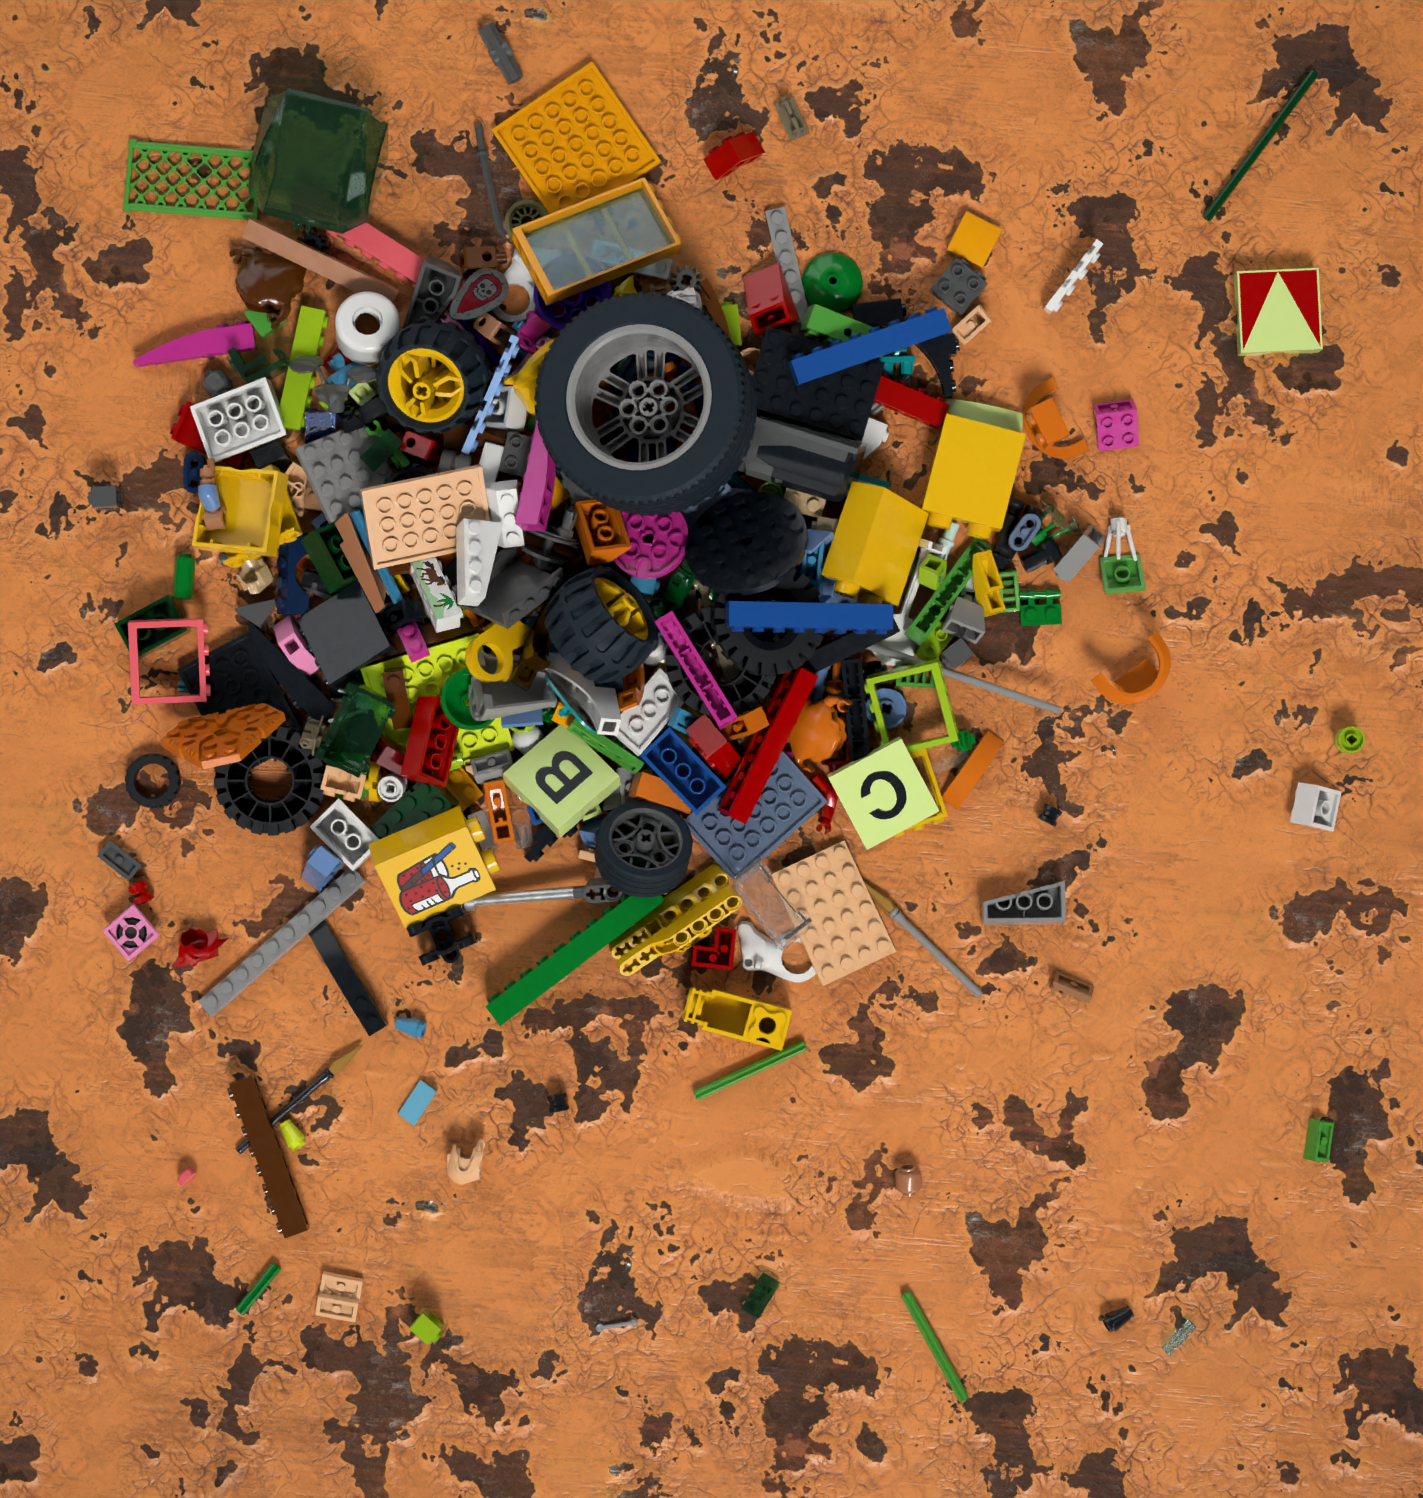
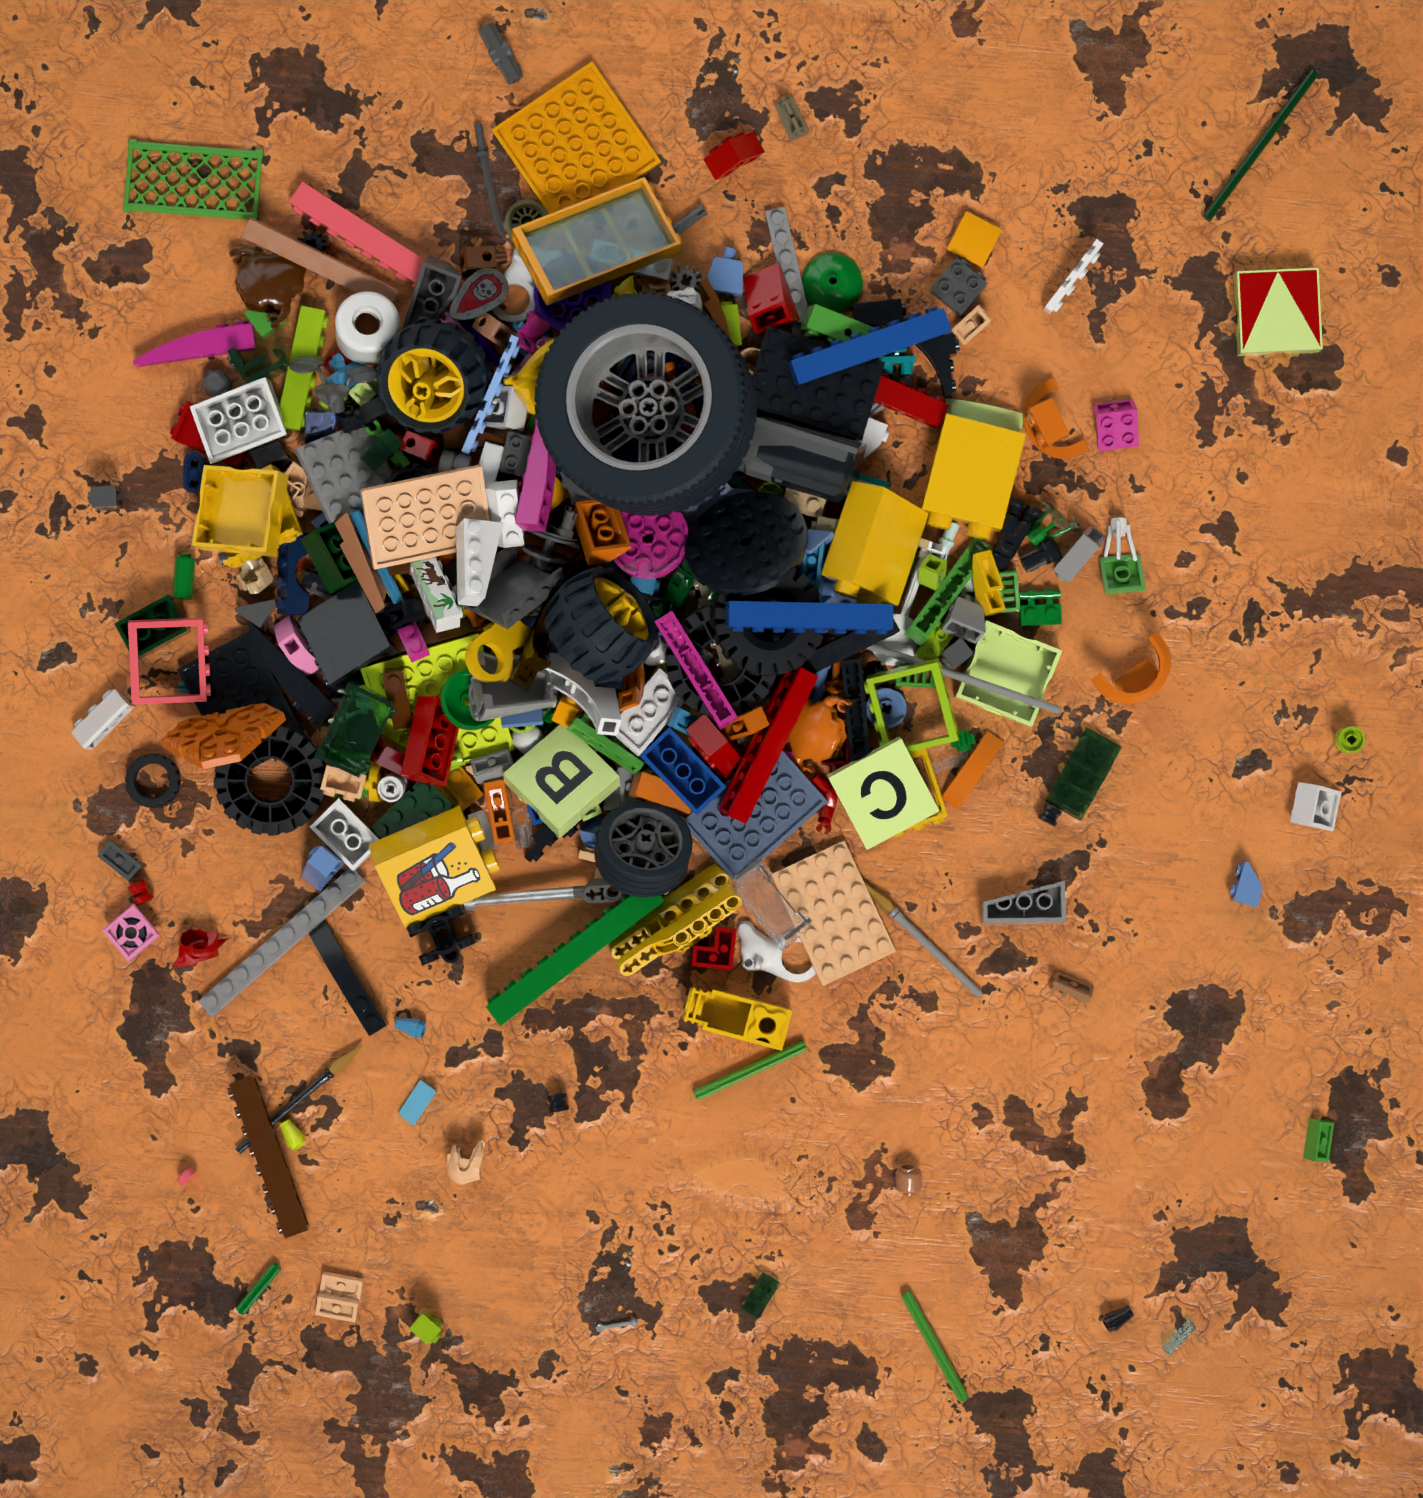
(102, 719): none -> white slope
(210, 499): piece -> none
(313, 734): dark tan hinge -> none
(317, 161): clear green windscreen -> none
(570, 706): shield -> none
(689, 219): none -> dark grey pin
(727, 274): none -> medium blue torso
(1011, 663): none -> yellowish green tile
(1023, 532): sand blue plate -> none
(1083, 774): none -> clear green slope
(1247, 886): none -> medium blue slope

